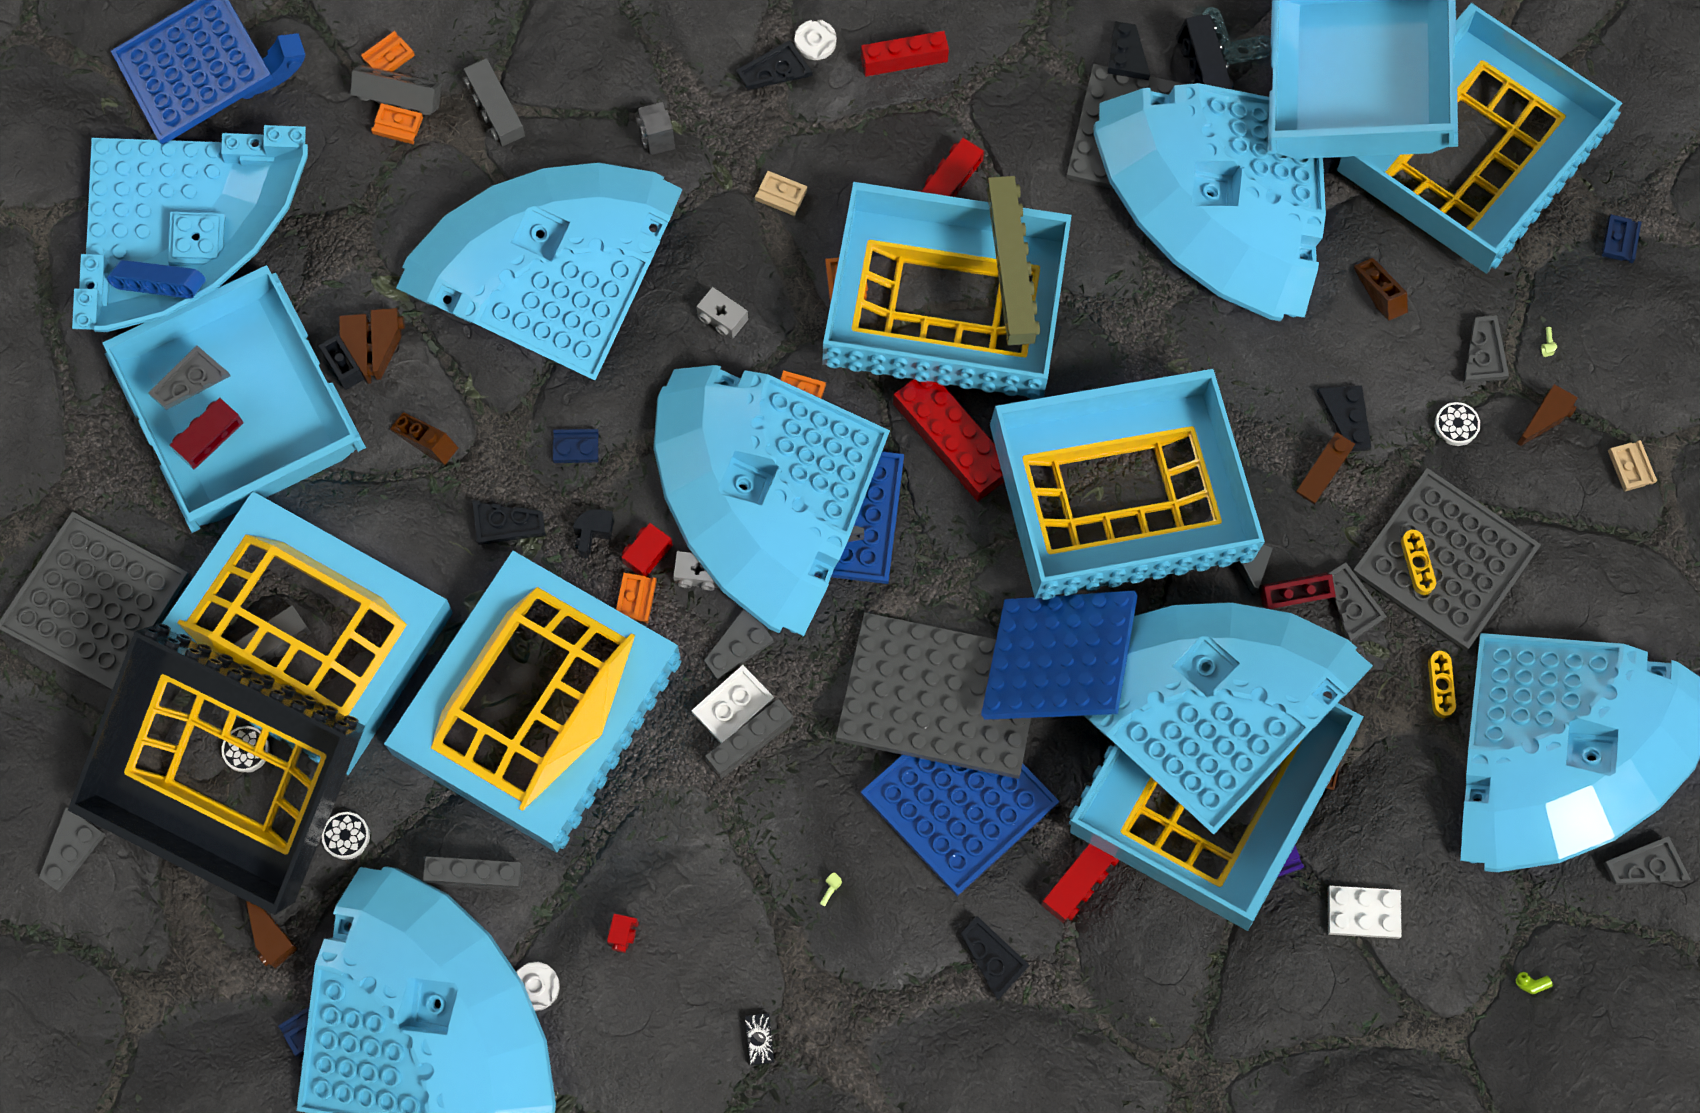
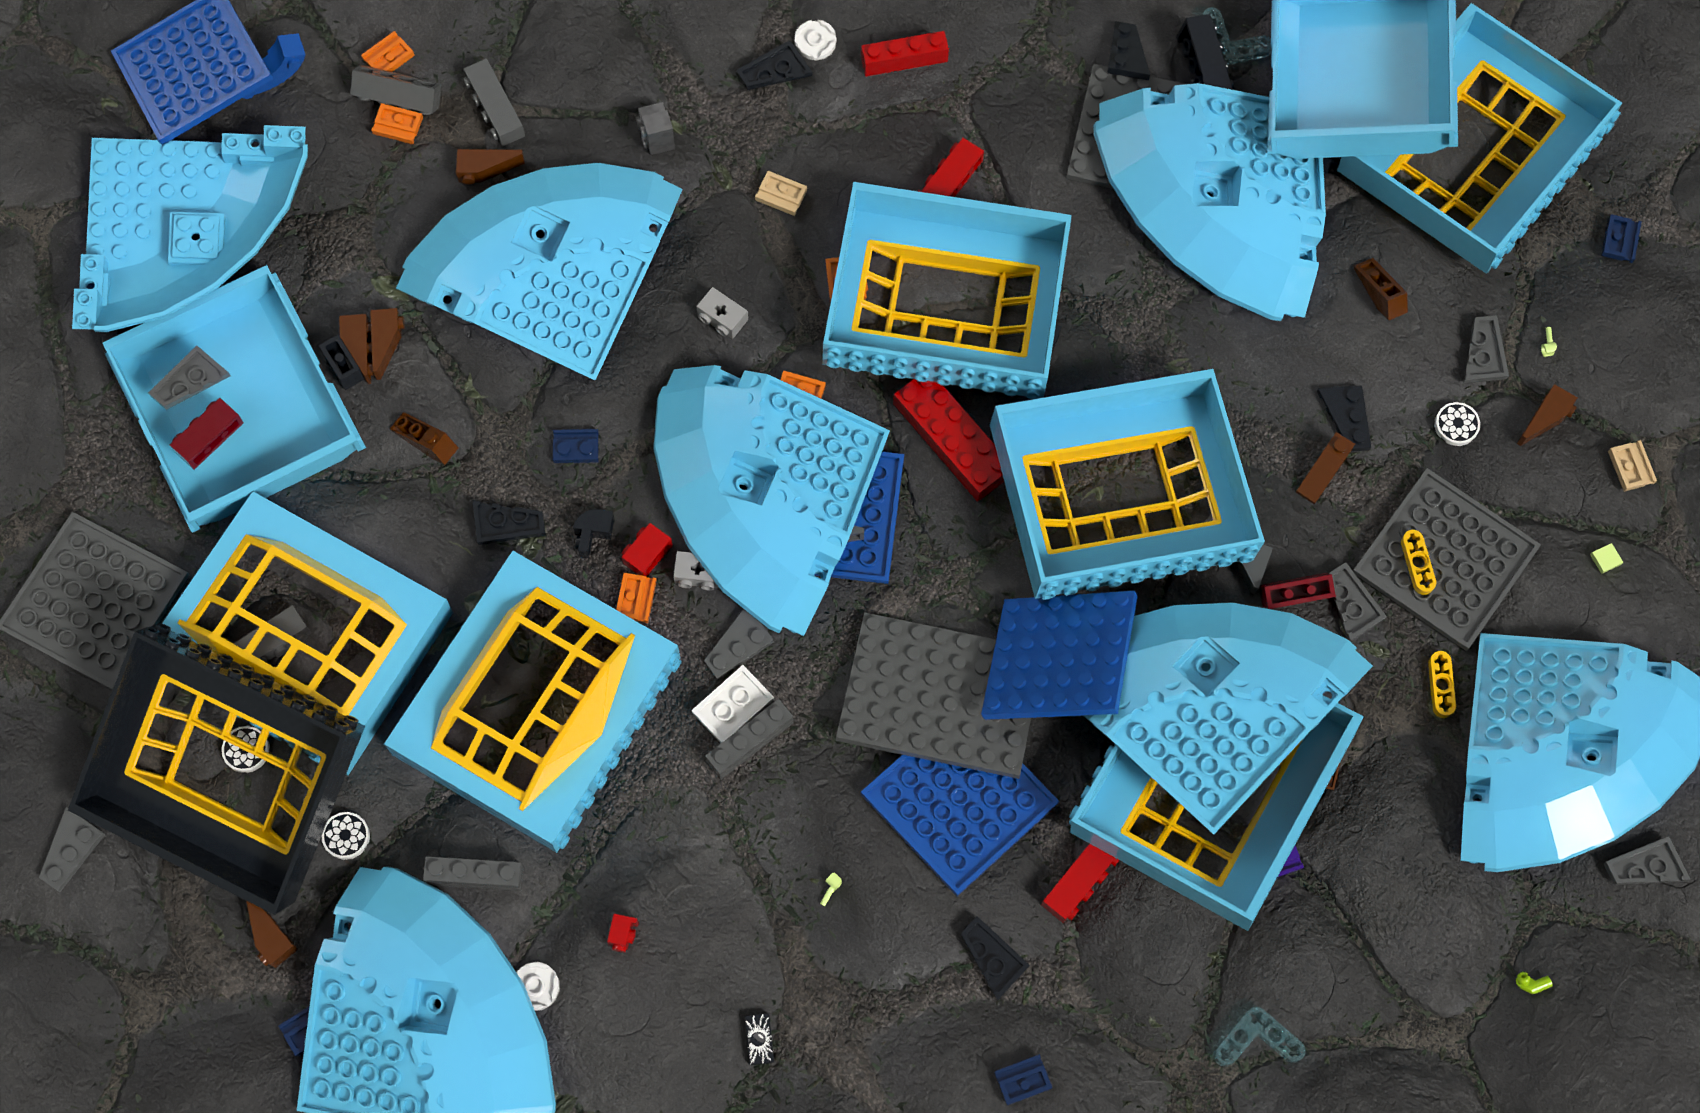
(156, 279): blue beam -> none
(482, 164): none -> reddish brown slope
(1011, 260): olive brick -> none
(1023, 1080): none -> dark blue plate
(1252, 1031): none -> clear light blue beam
(1364, 912): white plate -> none
(1606, 558): none -> yellowish green tile

